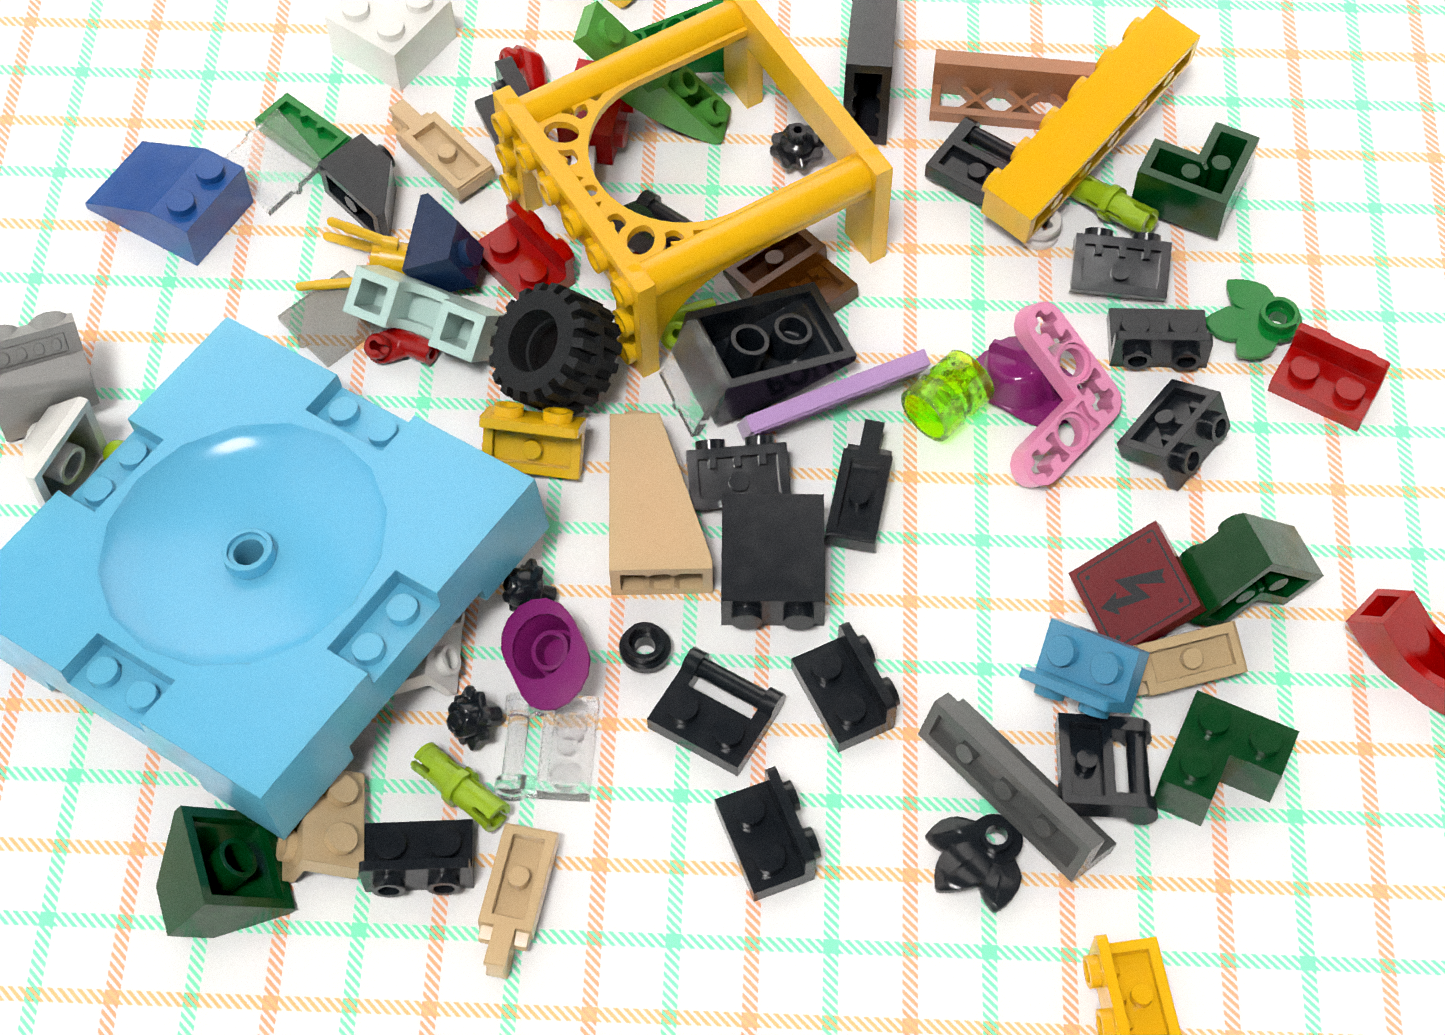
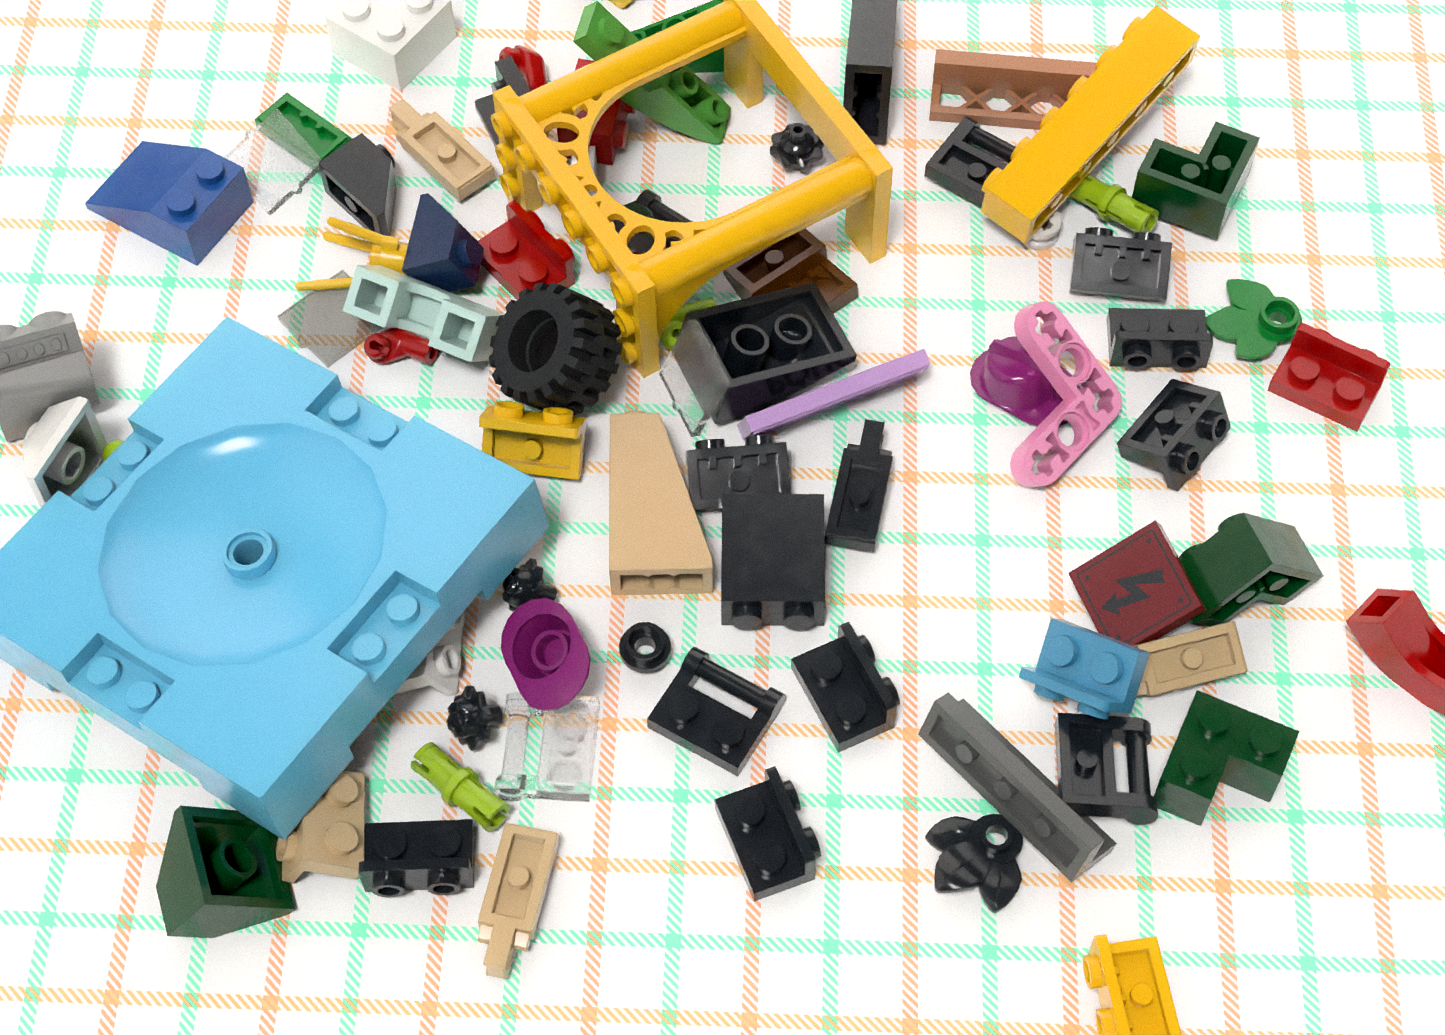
(950, 392): clear neon green wheel -> none

